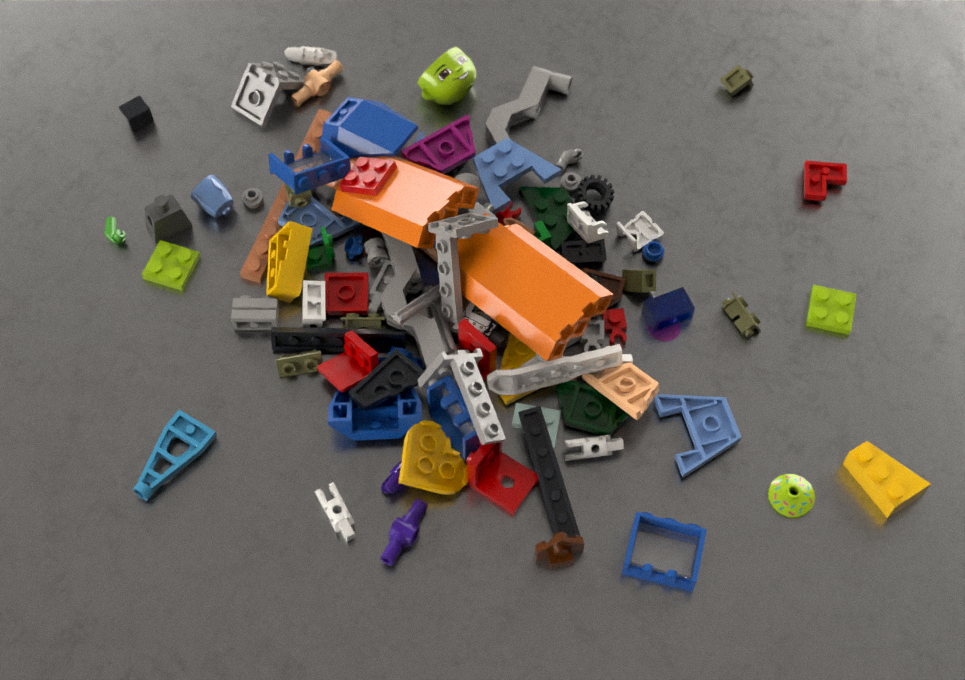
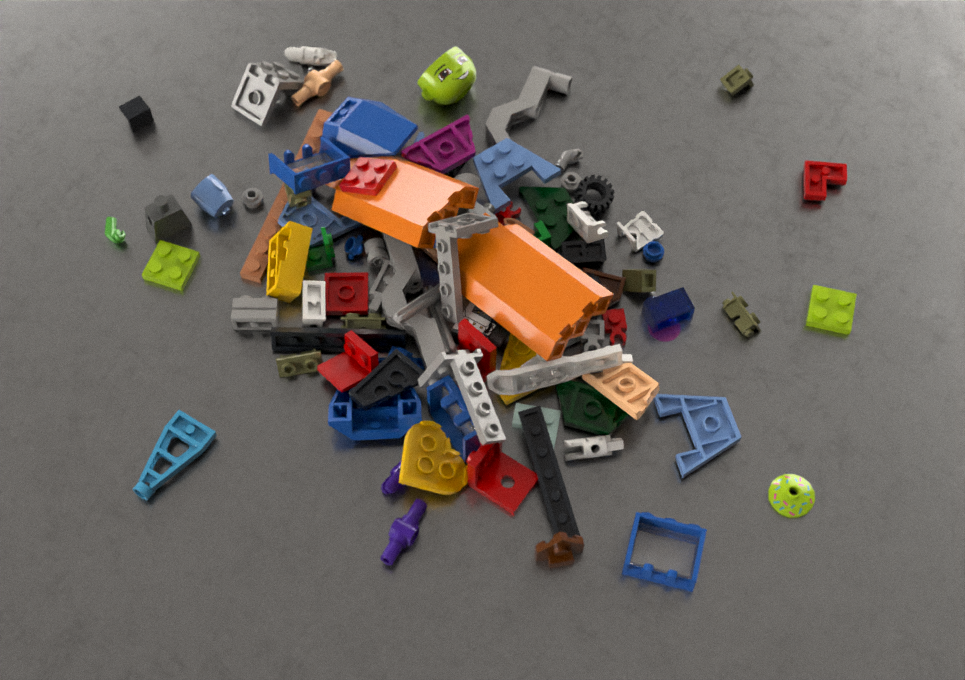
(341, 521): white hinge -> none
(884, 478): yellow wedge -> none

